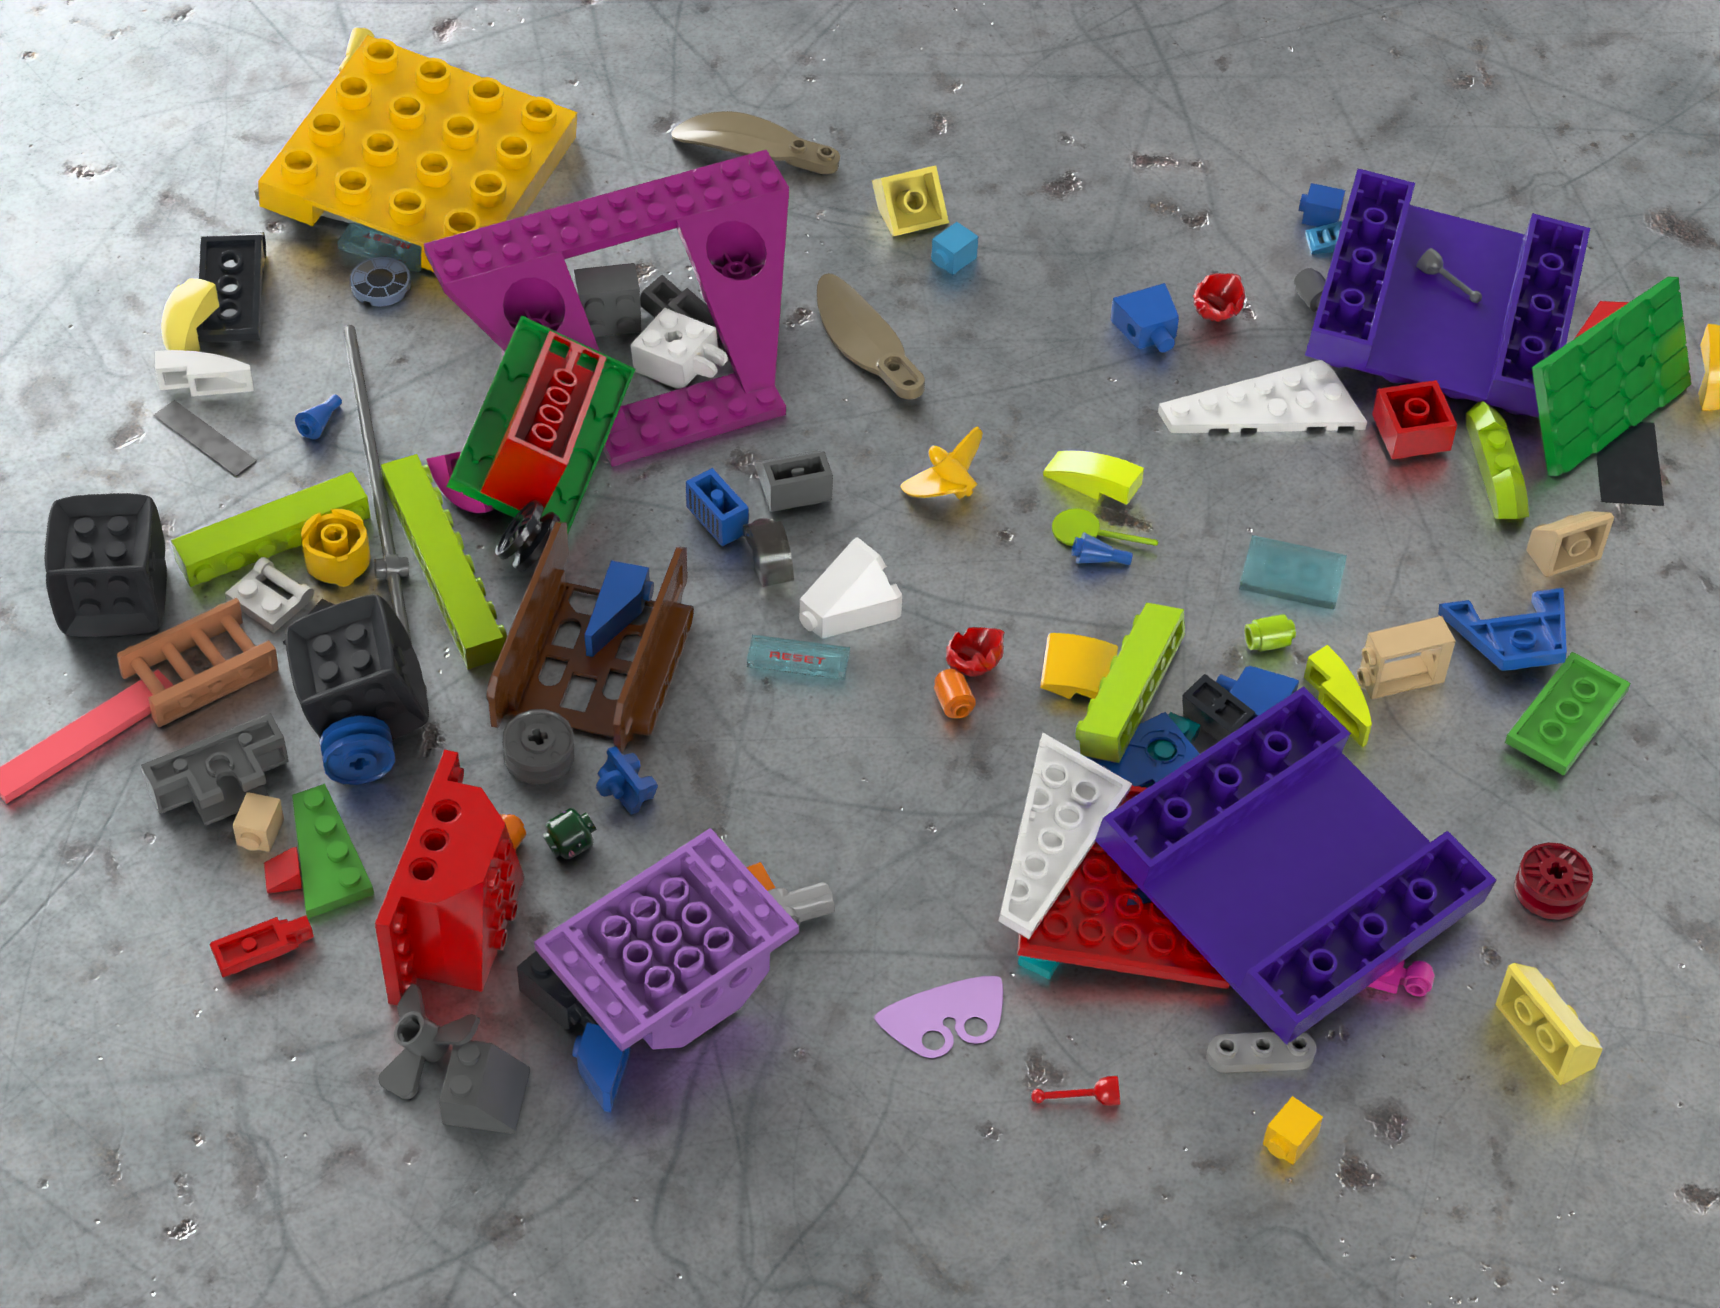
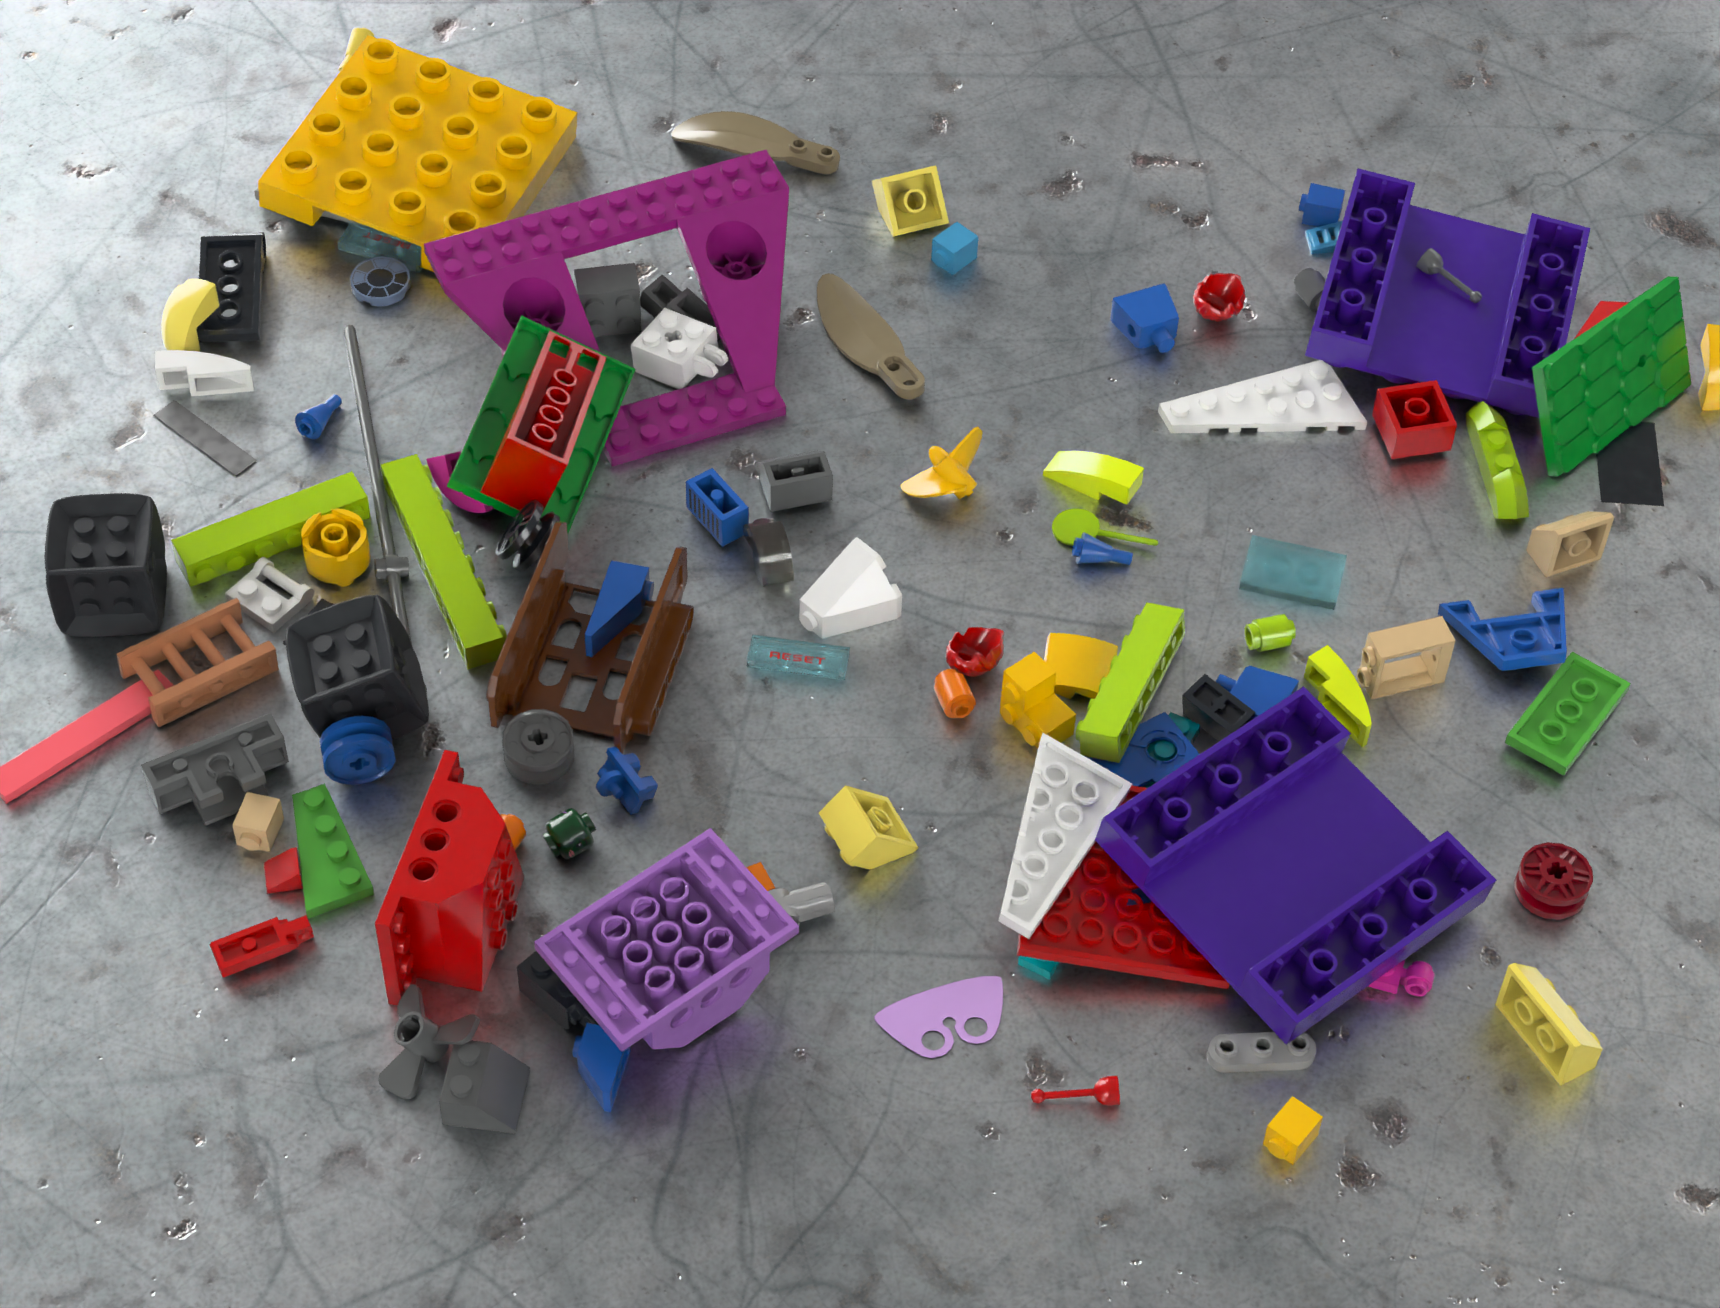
(866, 828): none -> light yellow slope
(1031, 703): none -> yellow brick

